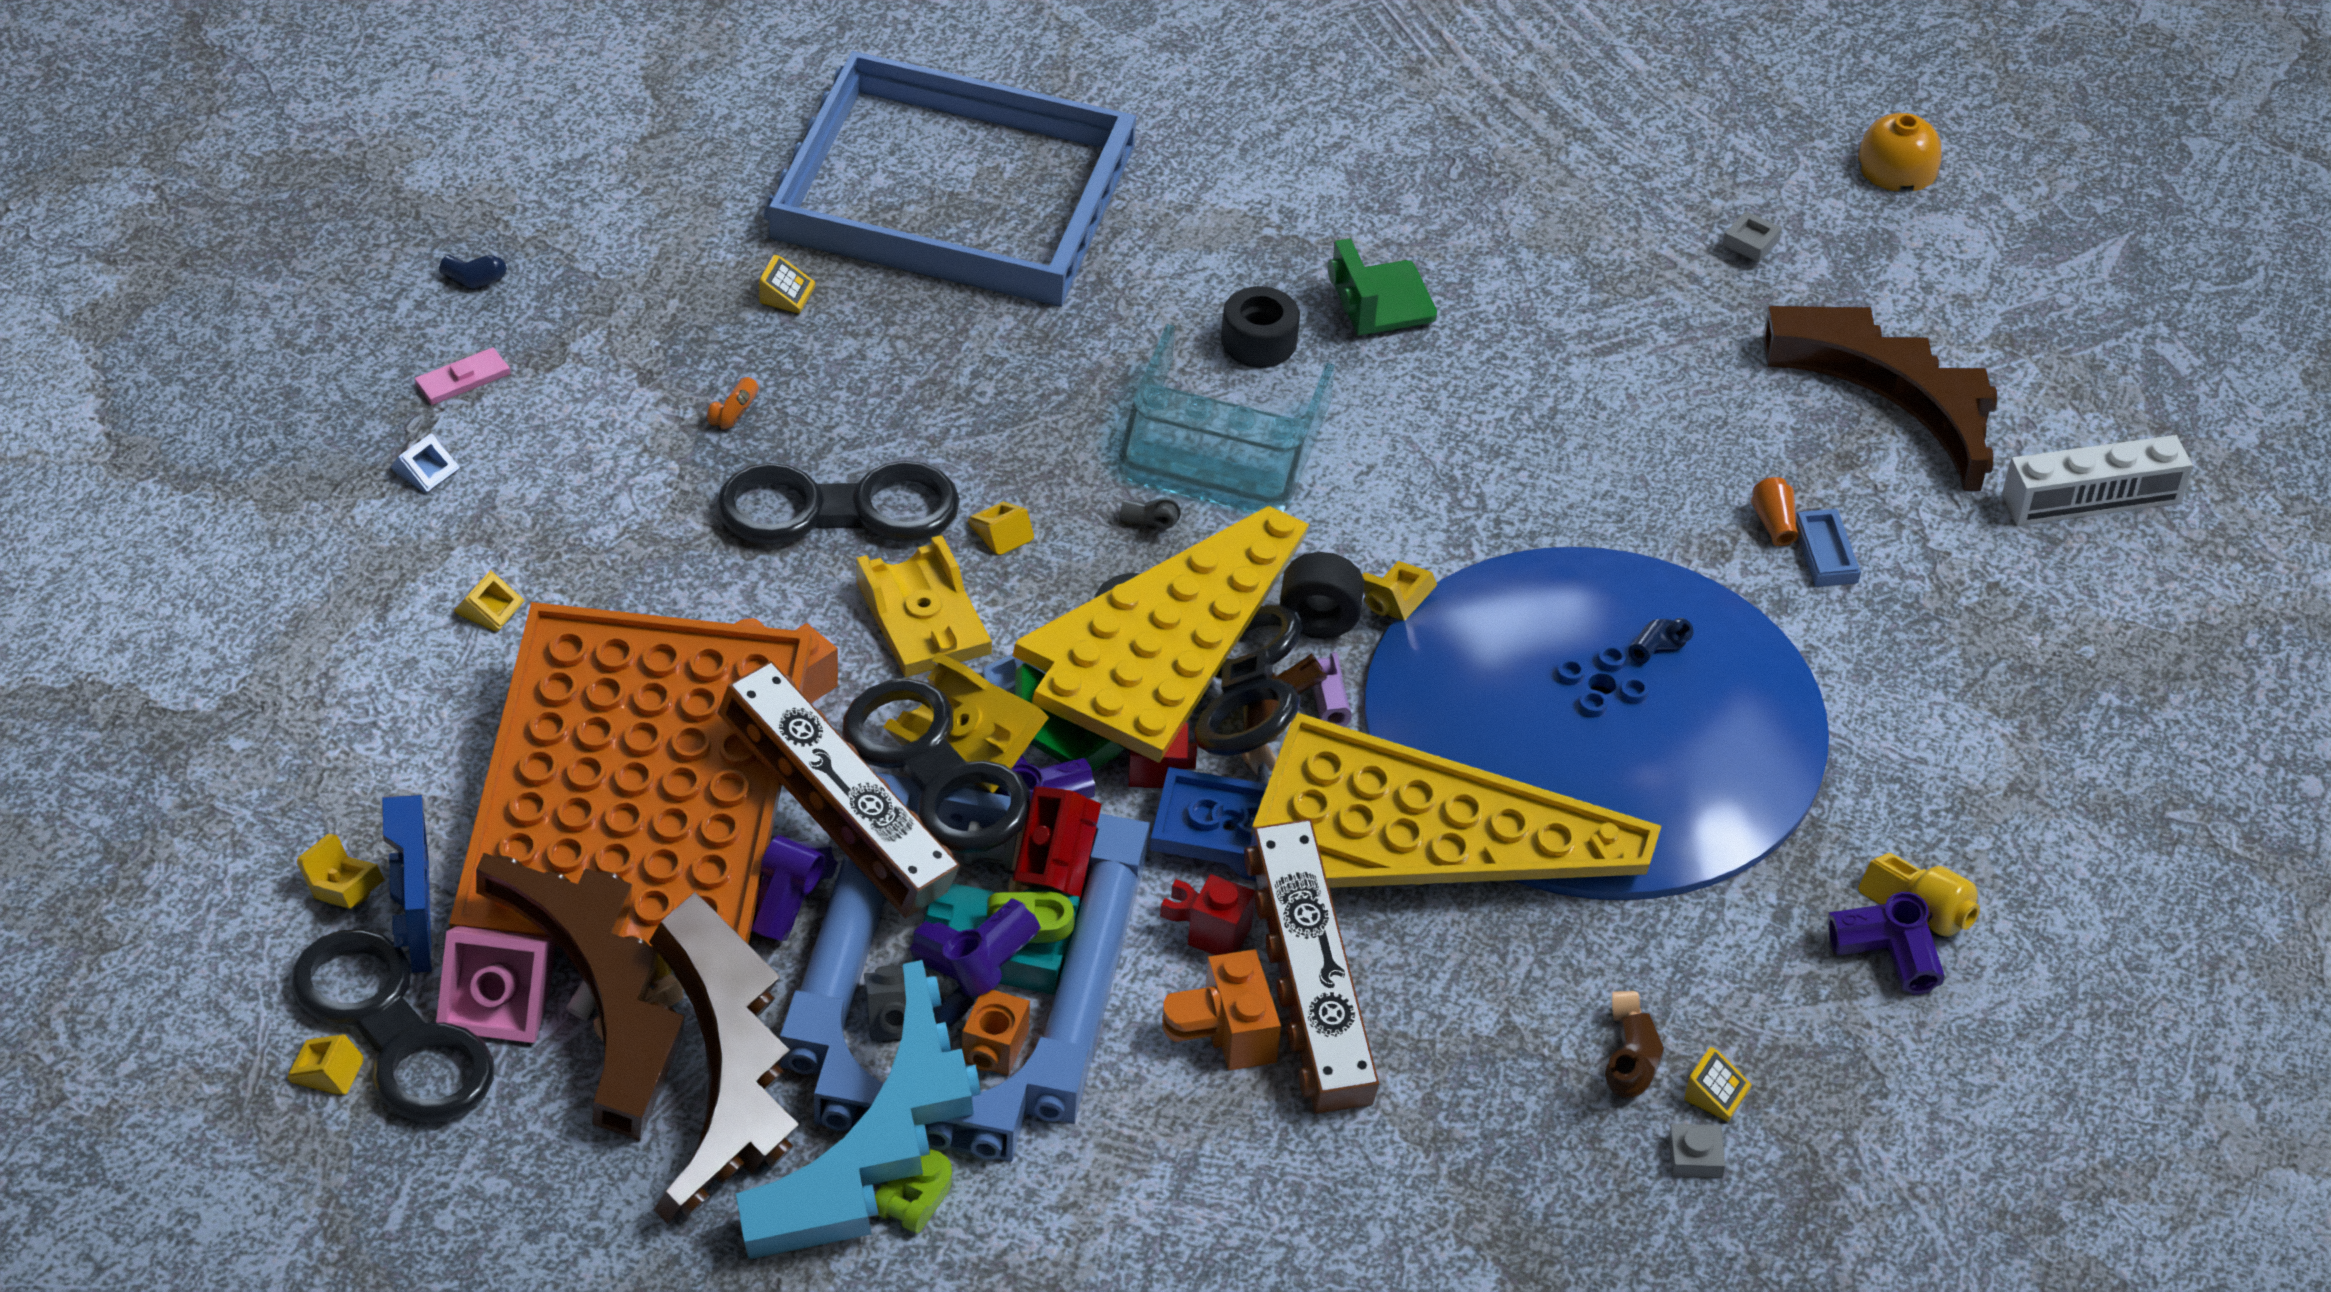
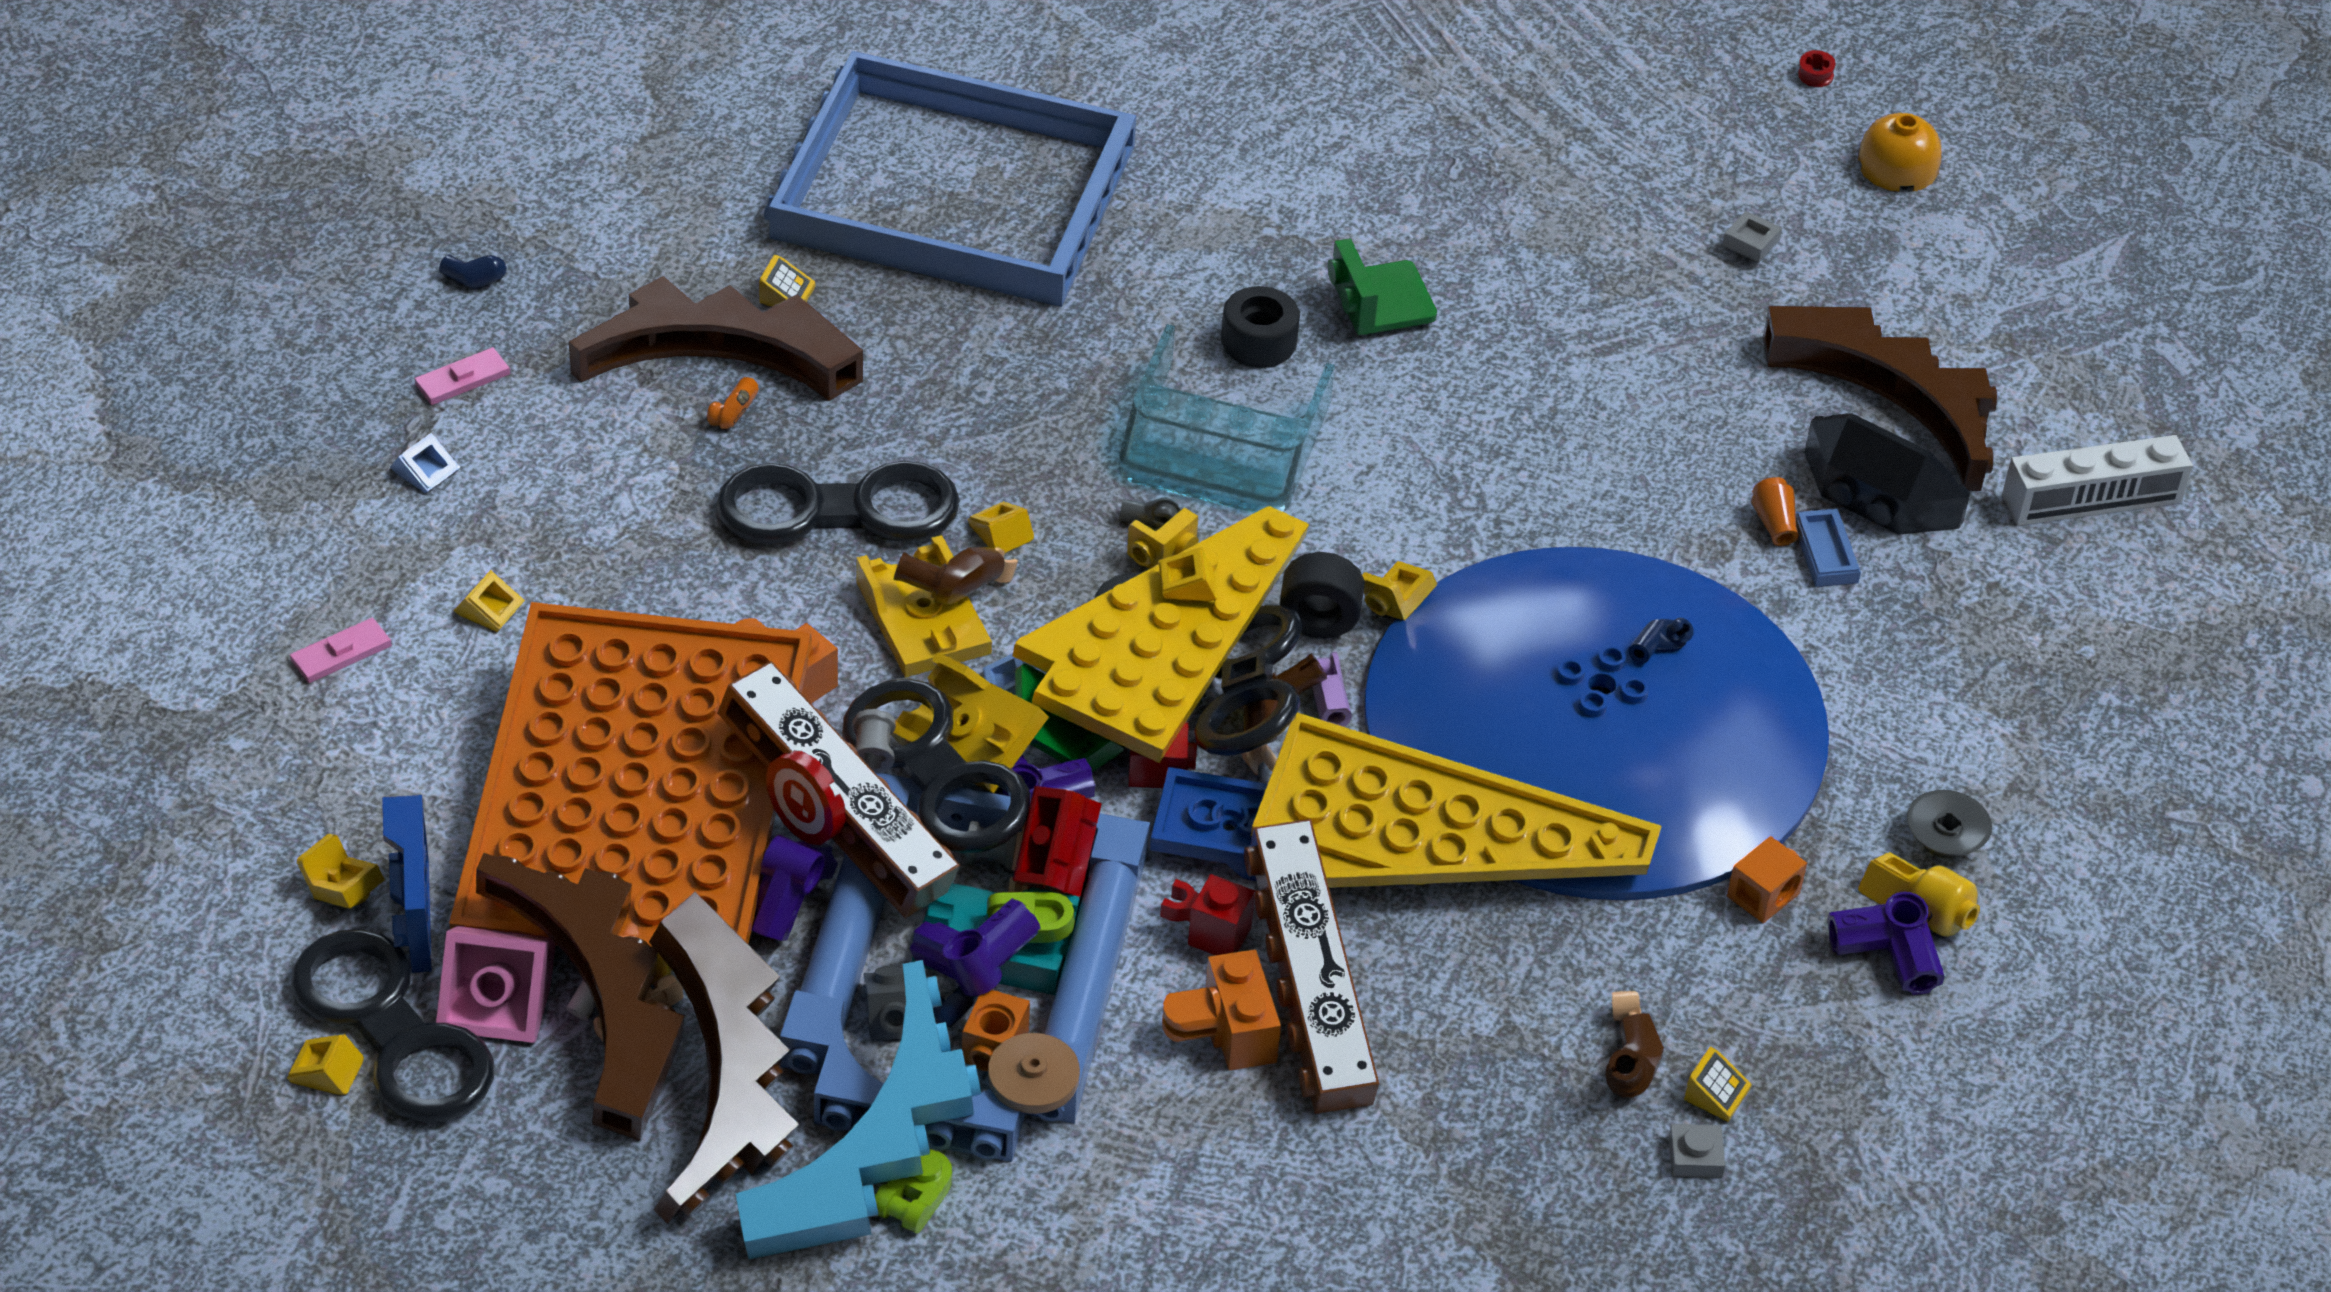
(340, 650): none -> bright pink piece
(722, 325): none -> reddish brown arch
(804, 798): none -> red tile
(873, 738): none -> light grey bush
(960, 576): none -> reddish brown arm
(1033, 1073): none -> medium nougat piece
(1169, 540): none -> yellow bracket
(1188, 576): none -> yellow slope
(1767, 879): none -> orange brick
(1820, 60): none -> red bush
(1883, 476): none -> black wedge
(1948, 809): none -> dark grey piece

